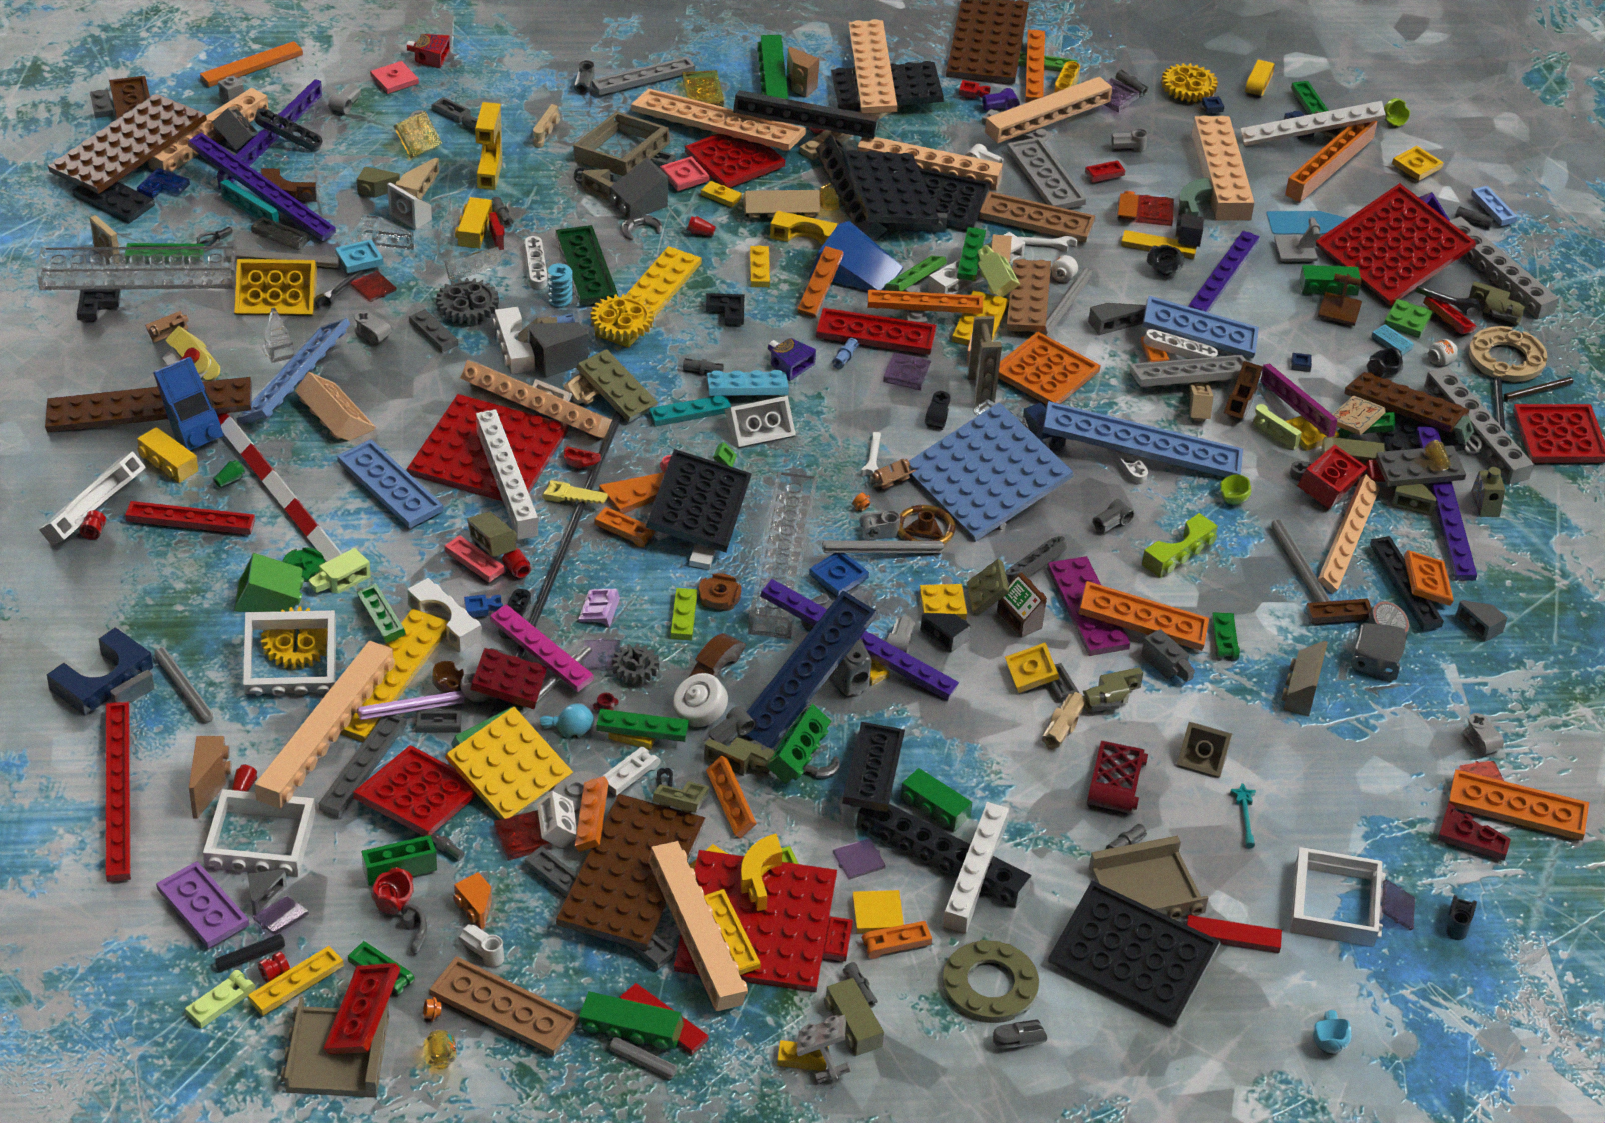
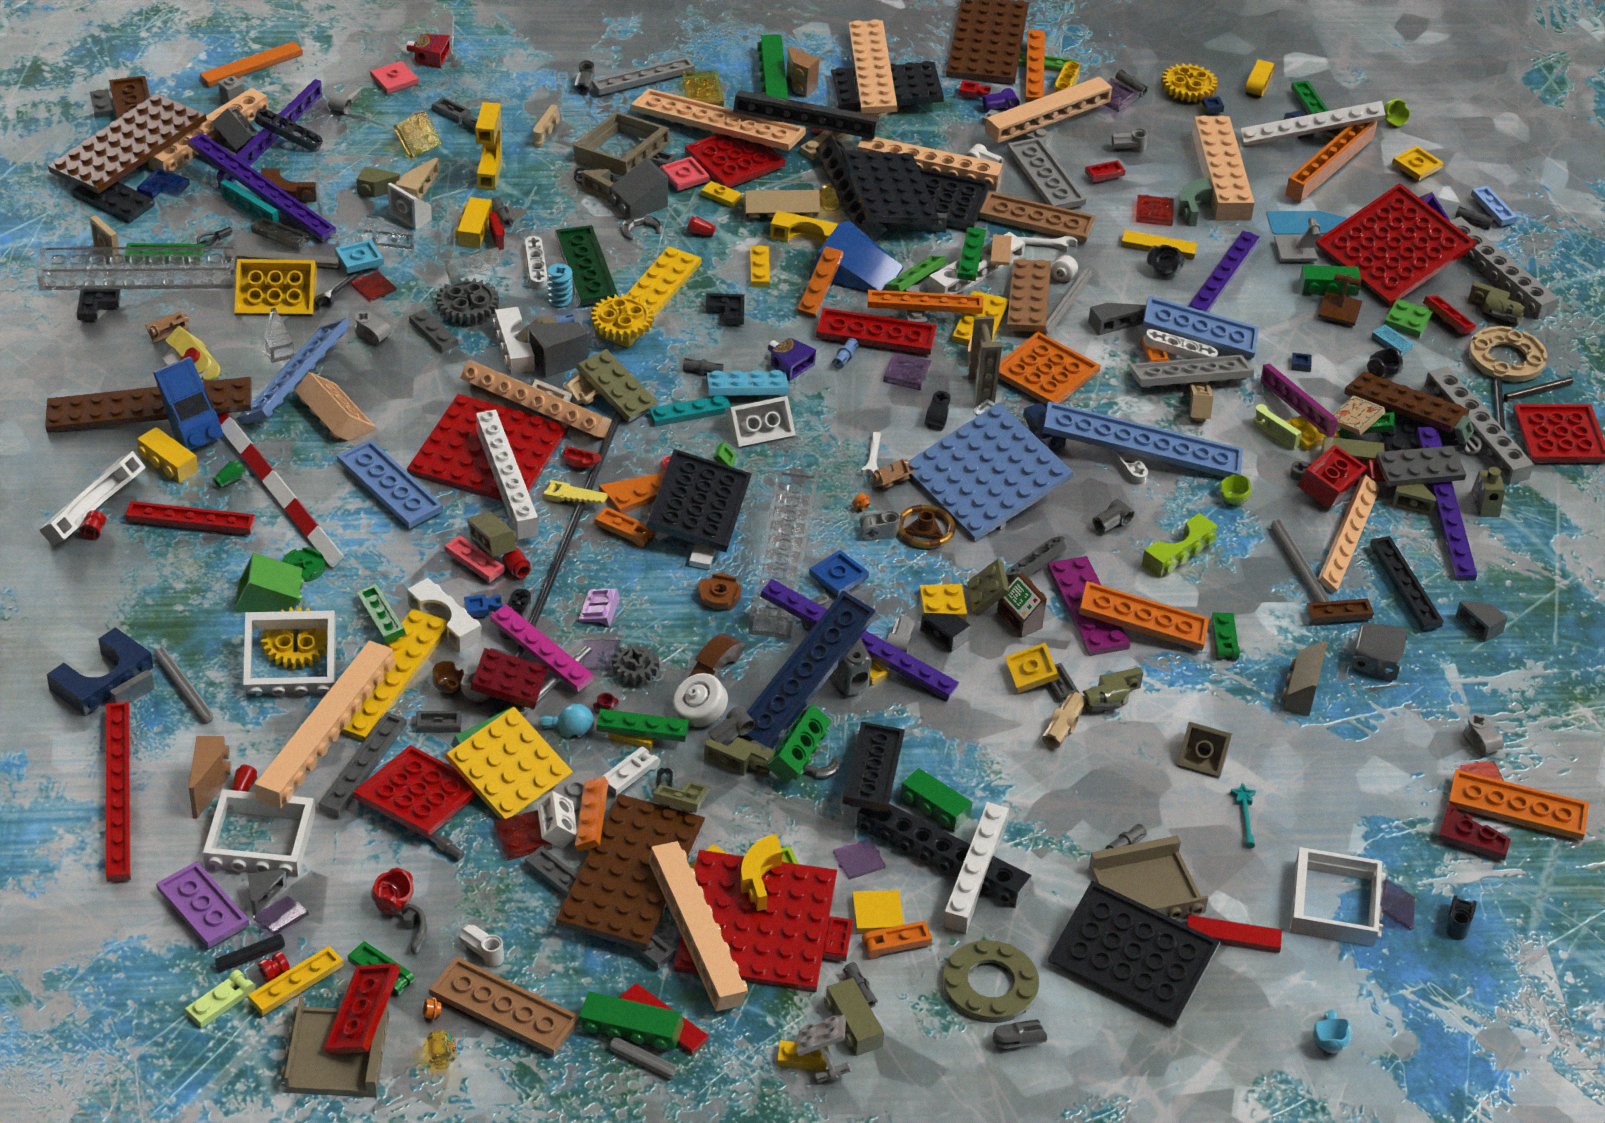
(341, 572): yellowish green hinge -> none
(410, 705): lavender axle -> none
(412, 855): green brick -> none
(474, 897): orange slope -> none
(684, 614): lime plate -> none
(731, 796): orange plate -> none
(732, 931): yellow tile -> none
(882, 546): light grey axle -> none
(997, 272): yellowish green hinge -> none
(1112, 794): dark red piece -> none
(1127, 205): orange slope -> none
(1167, 656): dark grey hinge -> none
(1189, 230): black brick -> none
(1244, 391): reddish brown arch -> none
(1389, 614): tile -> none
(1428, 577): orange tile -> none
(1436, 452): clear yellow cone -> none
(1443, 352): white head -> none
(1461, 303): black piece -> none

